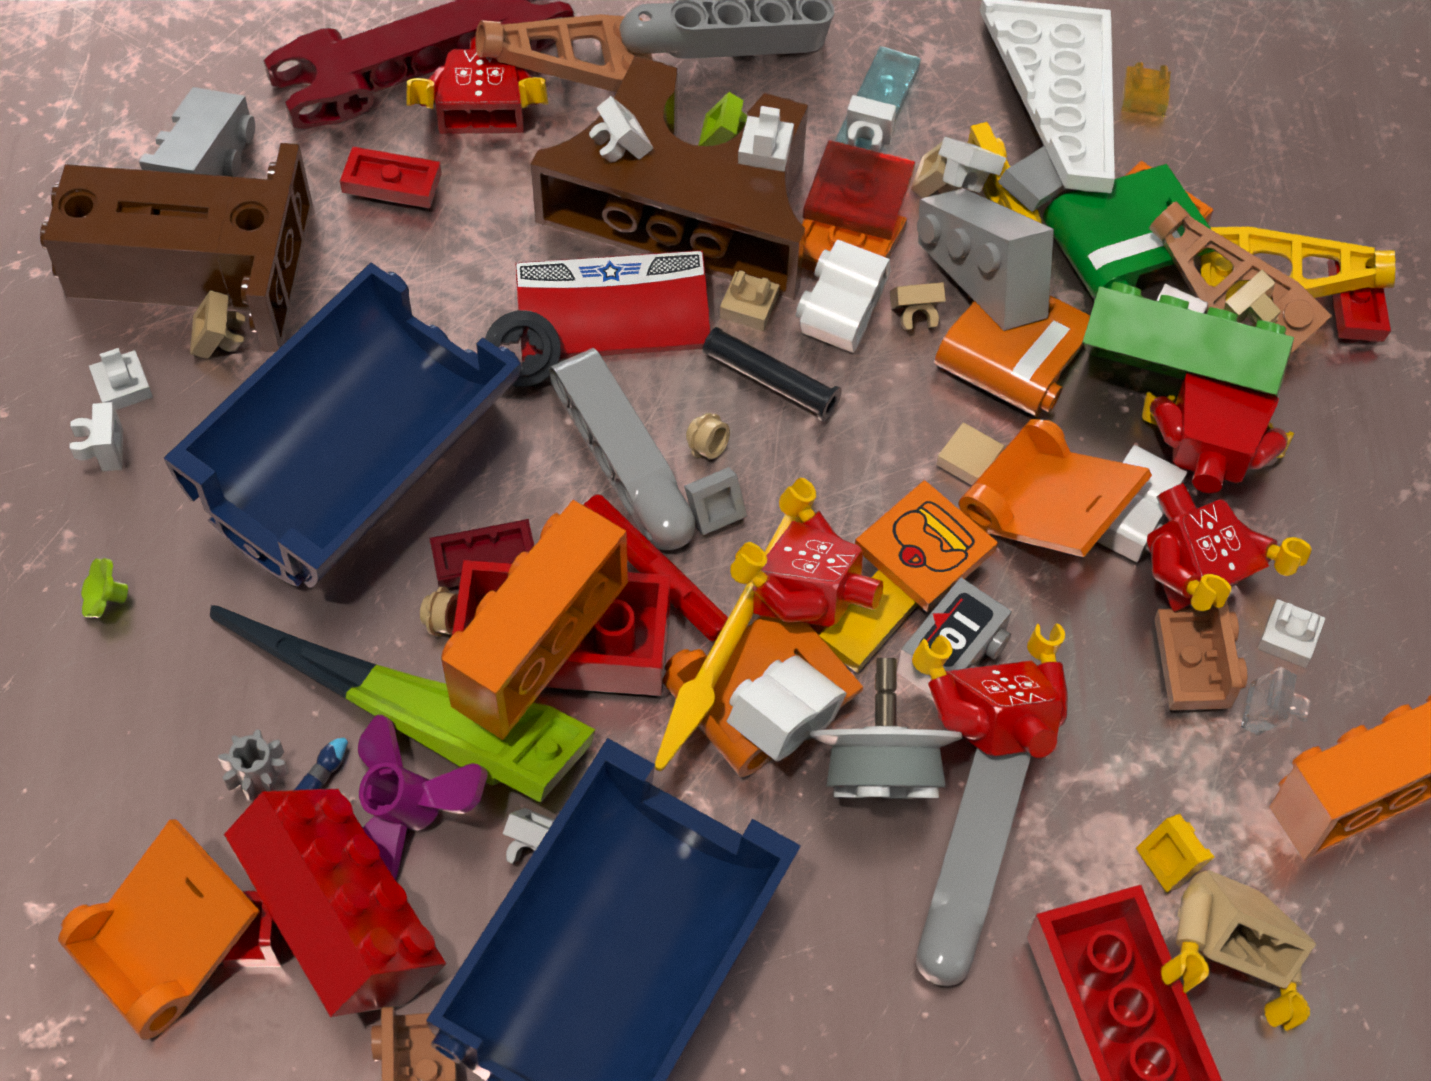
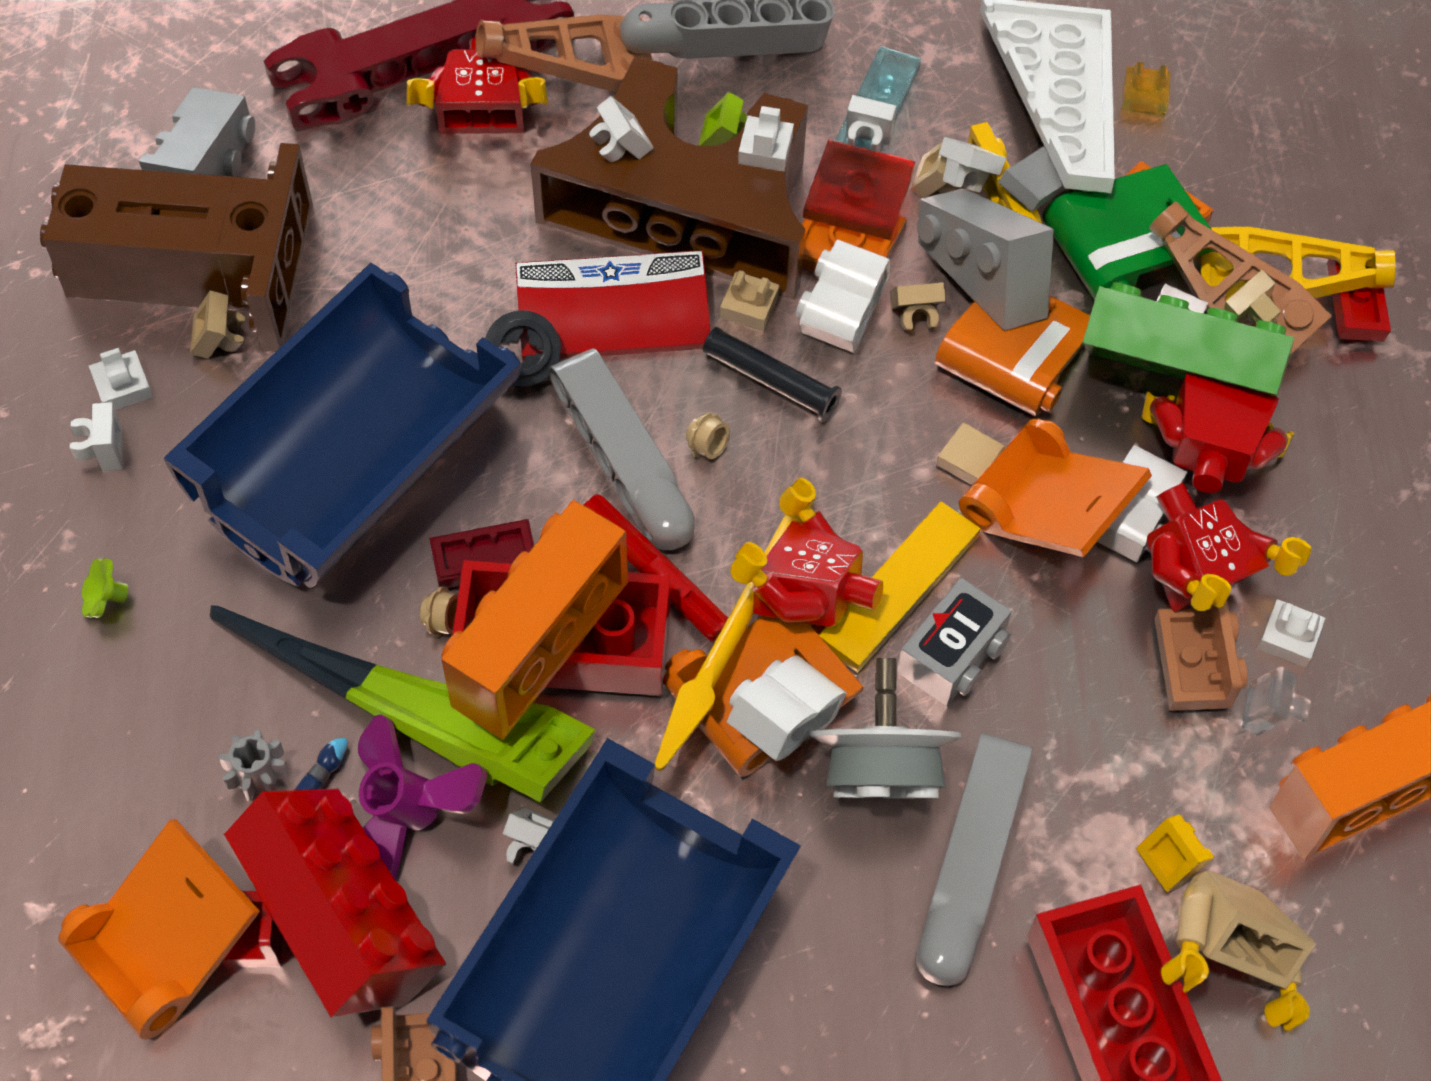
(391, 177): red plate -> none
(716, 500): light grey tile -> none
(926, 545): orange tile -> none
(1001, 705): red torso -> none

